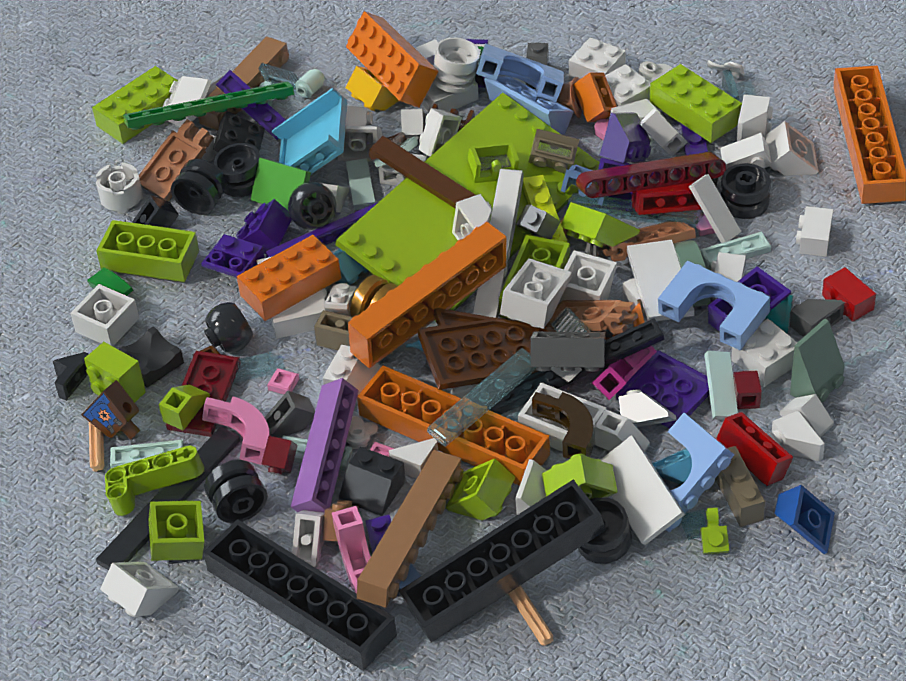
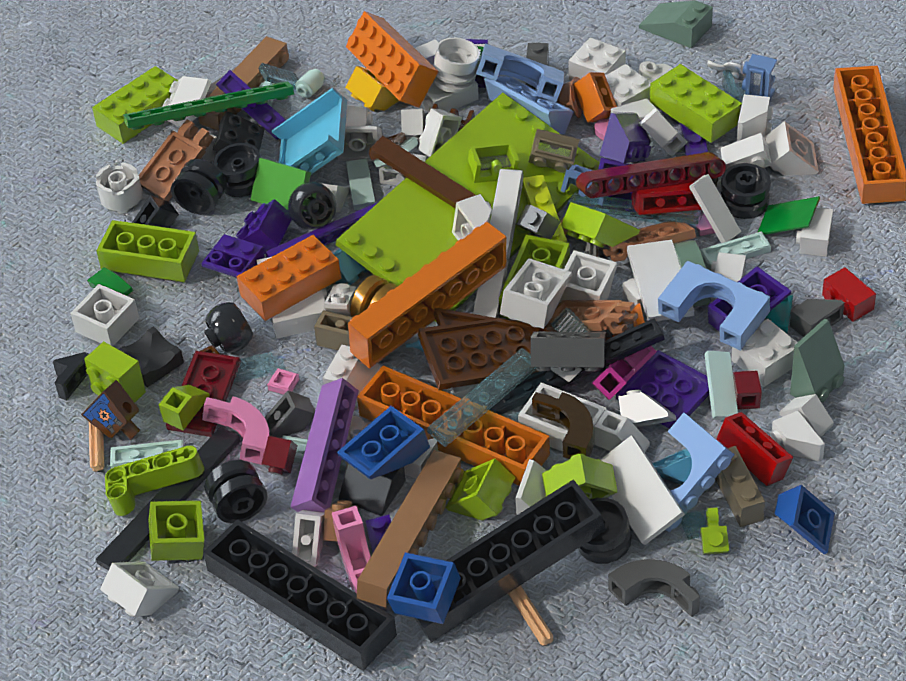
(385, 444): none -> blue slope
(423, 588): none -> blue brick
(654, 577): none -> dark grey arch
(679, 21): none -> sand green slope
(758, 76): none -> medium blue window
(788, 215): none -> green window

